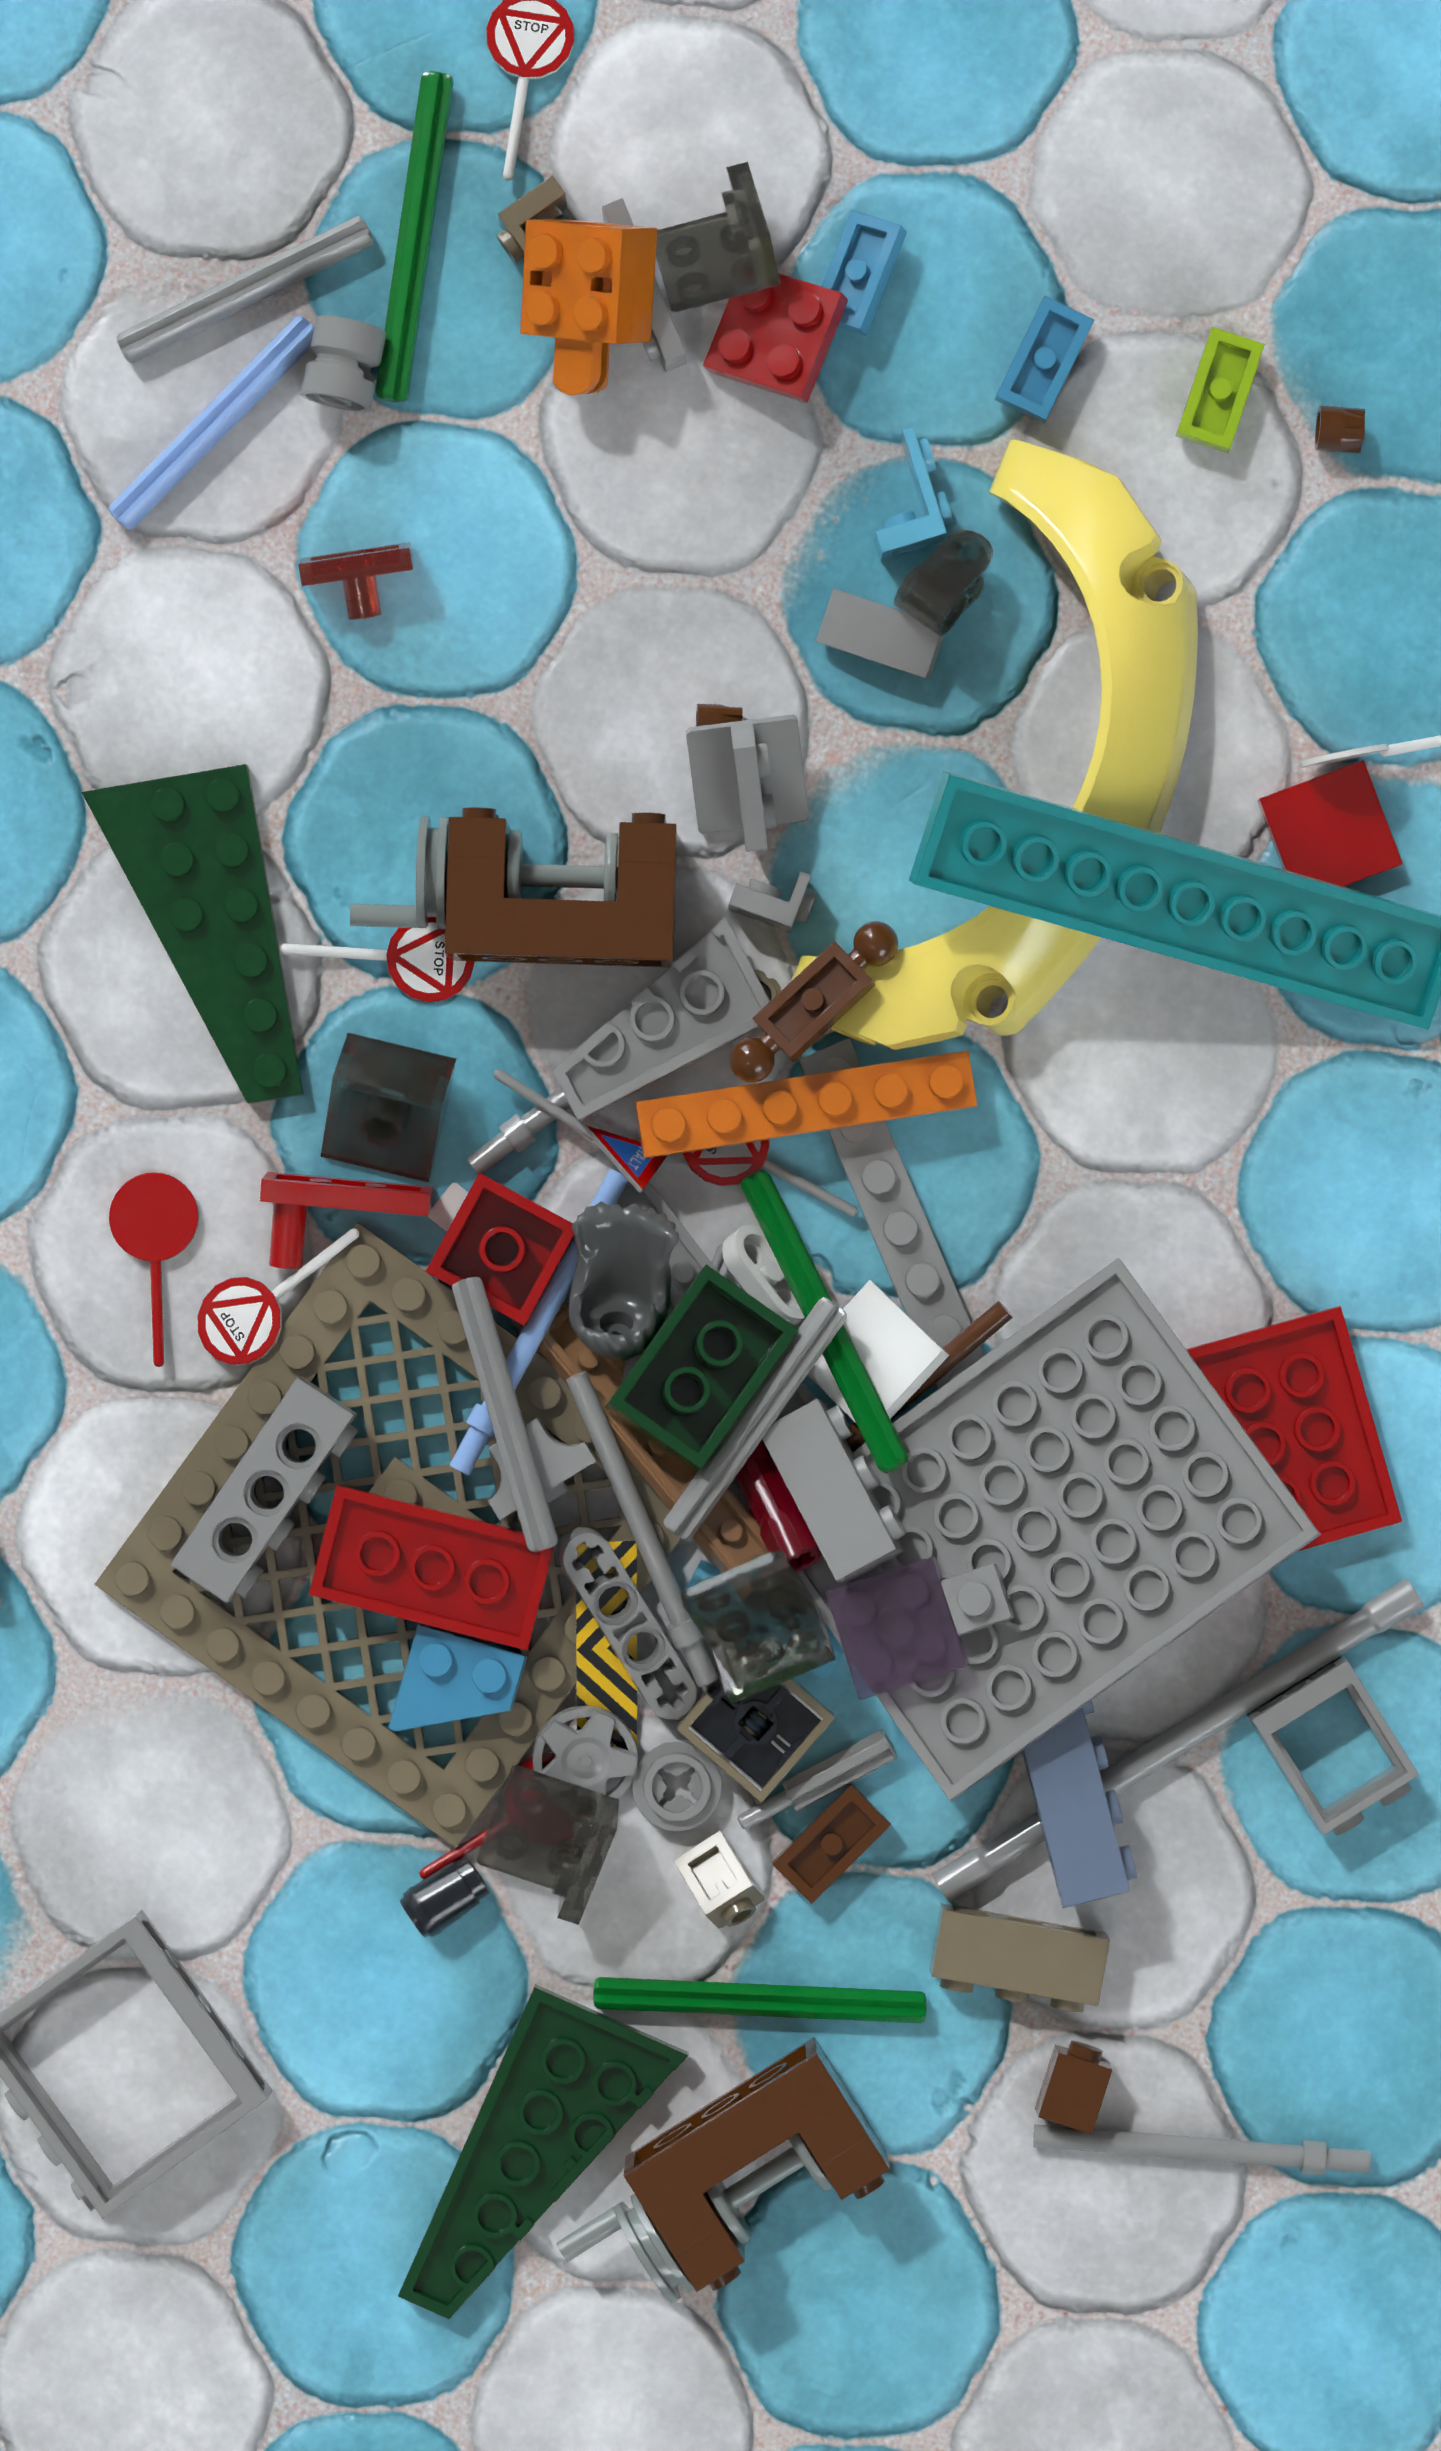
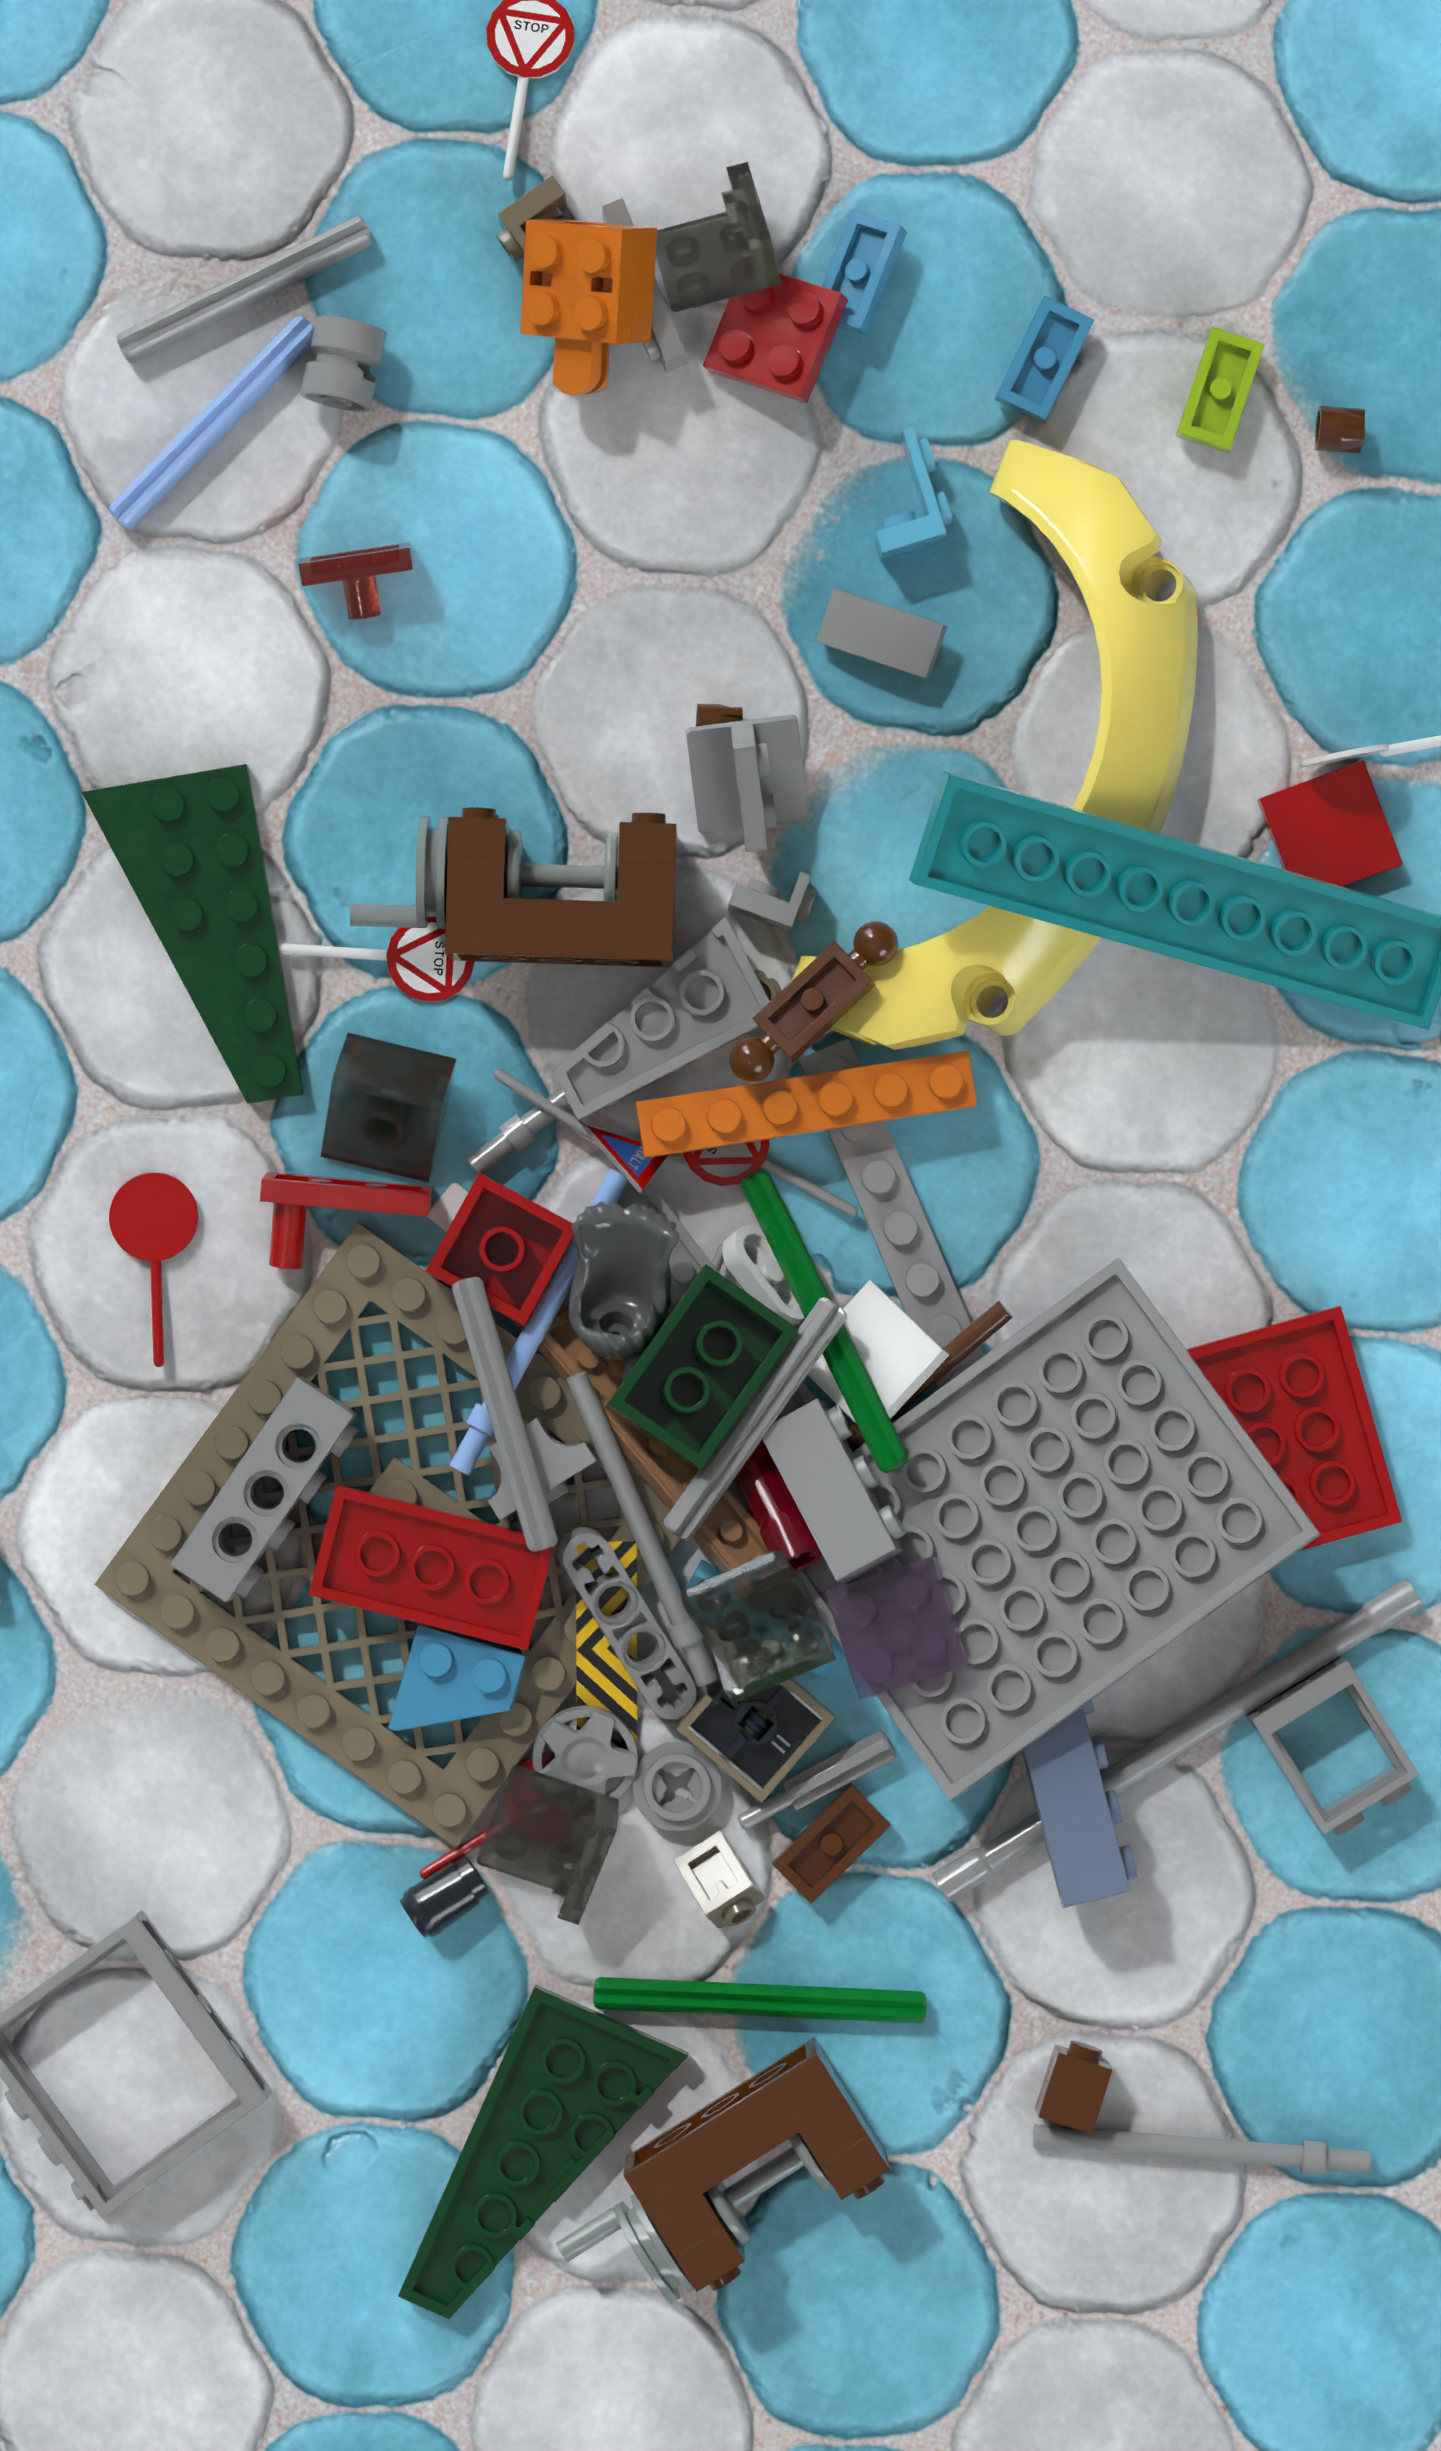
(243, 1316): piece -> none
(414, 236): green axle -> none
(946, 581): clear smoke piece -> none
(977, 1599): light grey plate -> none
(1018, 1957): dark tan brick -> none

